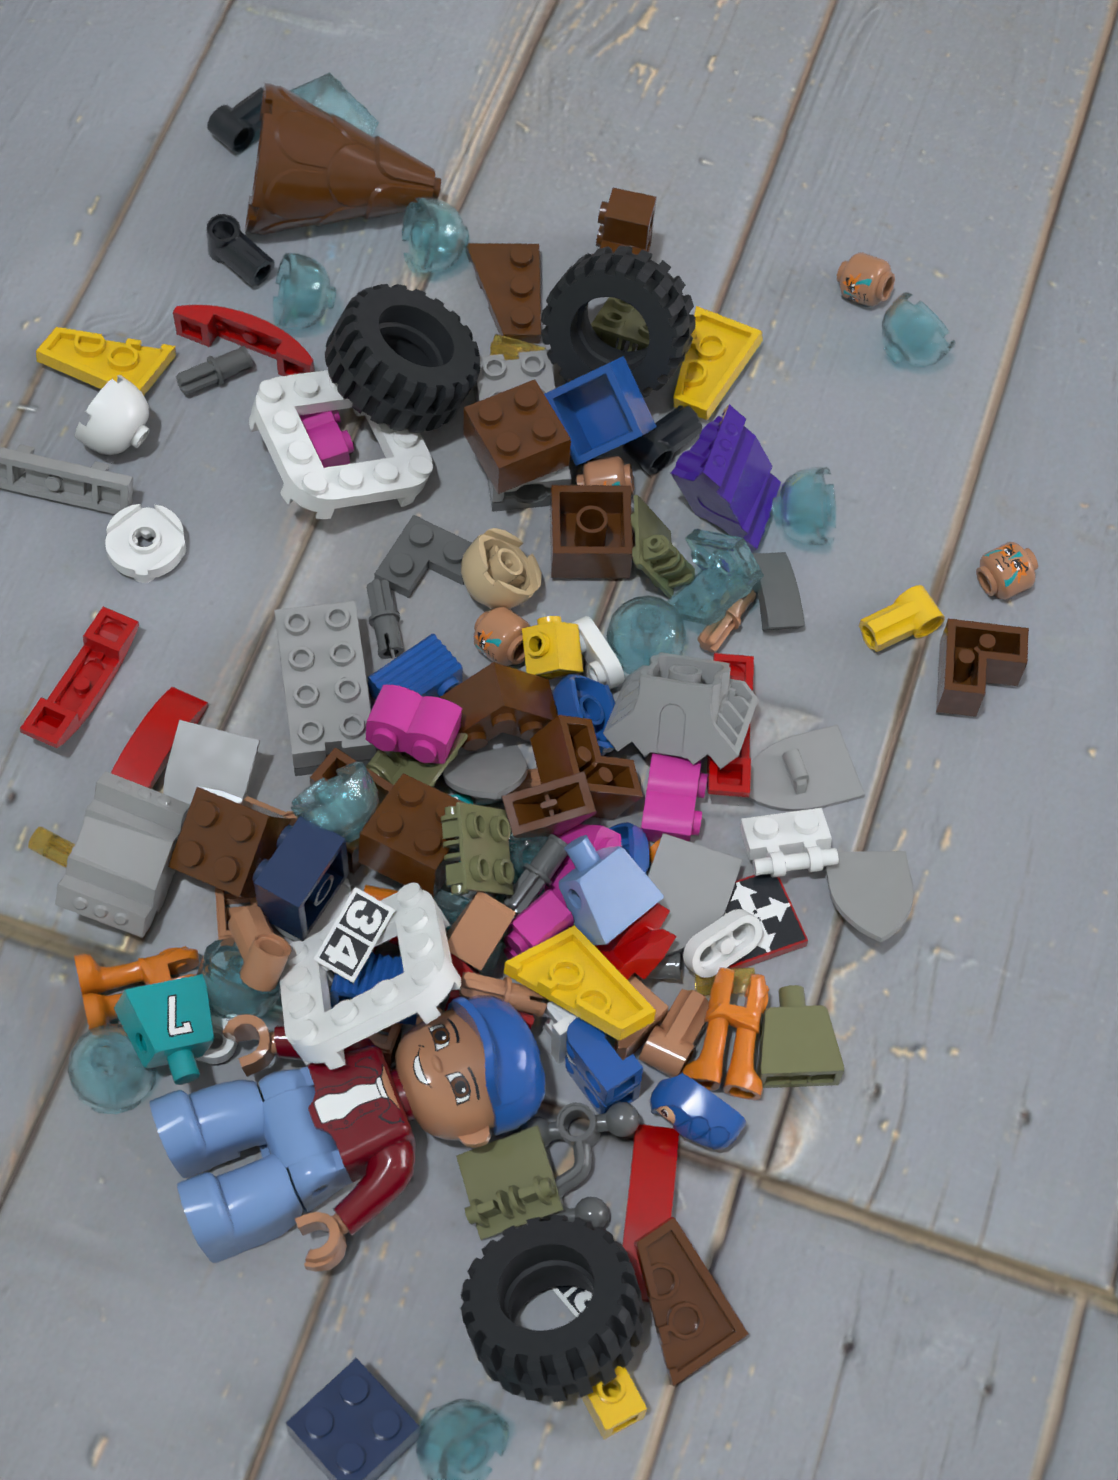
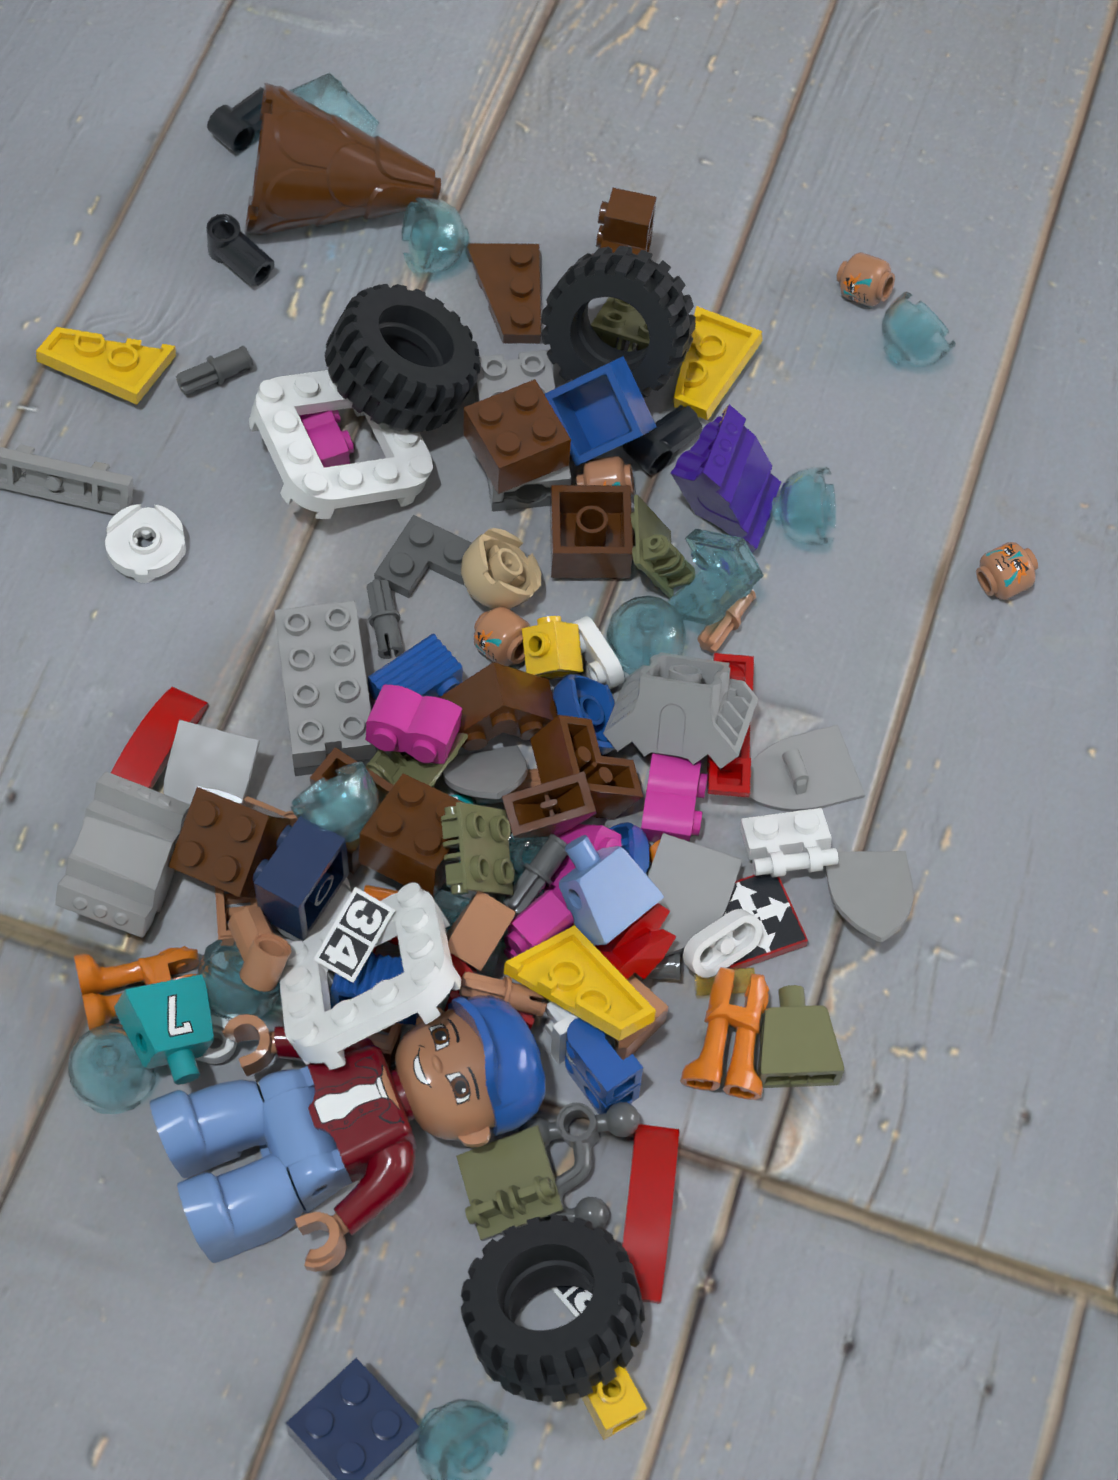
(50, 845): clear yellow piece -> none
(84, 681): red slope -> none
(115, 418): white cylinder -> none
(207, 322): red slope -> none
(302, 292): clear light blue cylinder -> none
(511, 347): clear yellow piece -> none
(673, 1042): nougat piece -> none
(685, 1302): reddish brown wing -> none
(696, 1112): blue piece -> none
(778, 593): dark grey slope -> none
(909, 615): yellow piece -> none
(974, 656): reddish brown brick -> none

